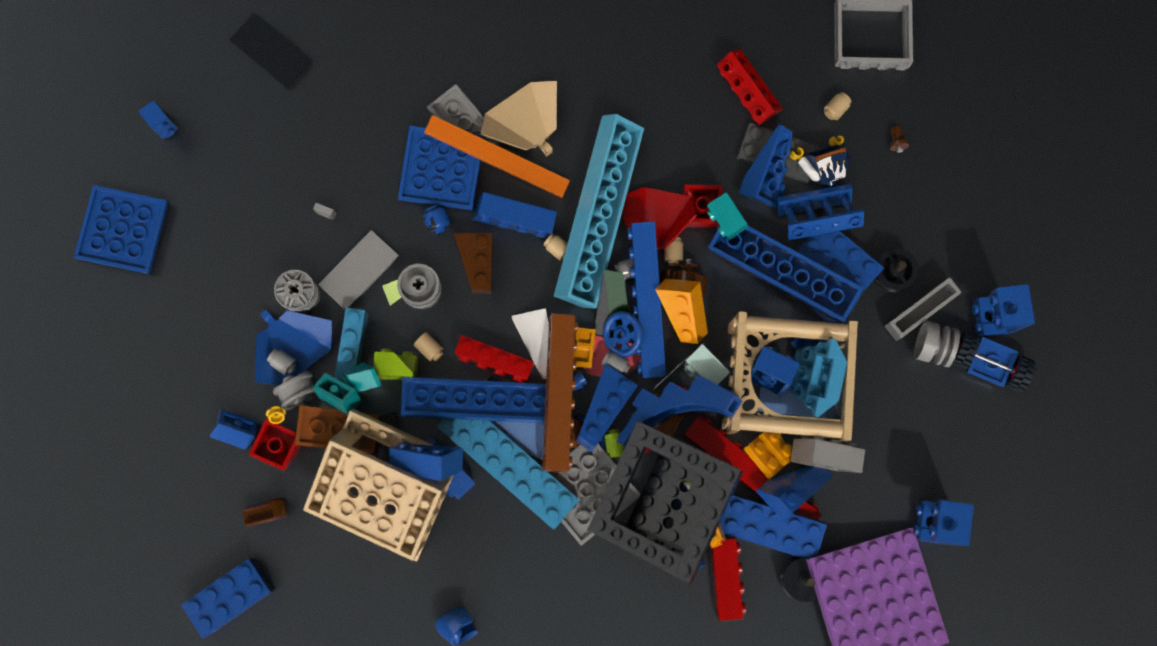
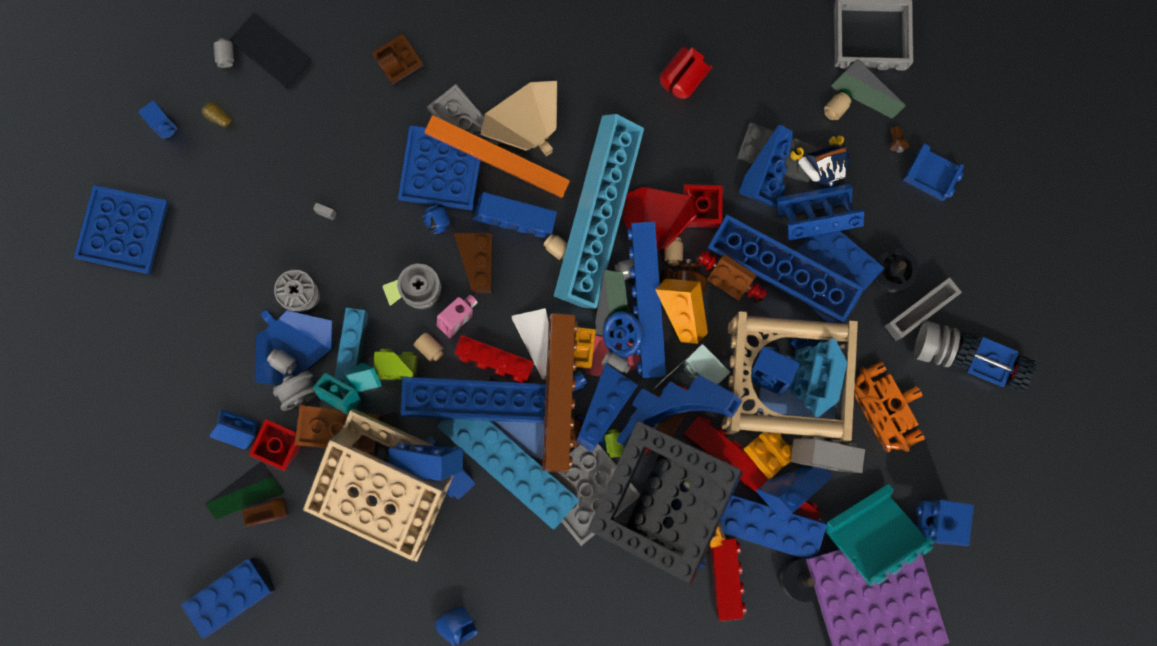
(215, 114): none -> clear yellow cone
(223, 53): none -> light grey brick
(246, 491): none -> dark green sticker
(276, 414): yellow plate -> none
(358, 270): light grey tile -> none
(397, 59): none -> reddish brown plate
(450, 321): none -> bright pink torso
(687, 68): none -> red cylinder
(727, 216): teal brick -> none
(731, 277): none -> dark orange plate
(749, 86): red brick -> none
(866, 88): none -> dark green sticker
(877, 536): none -> teal panel
(883, 424): none -> orange piece
(933, 174): none -> blue panel
(1008, 308): blue plate -> none

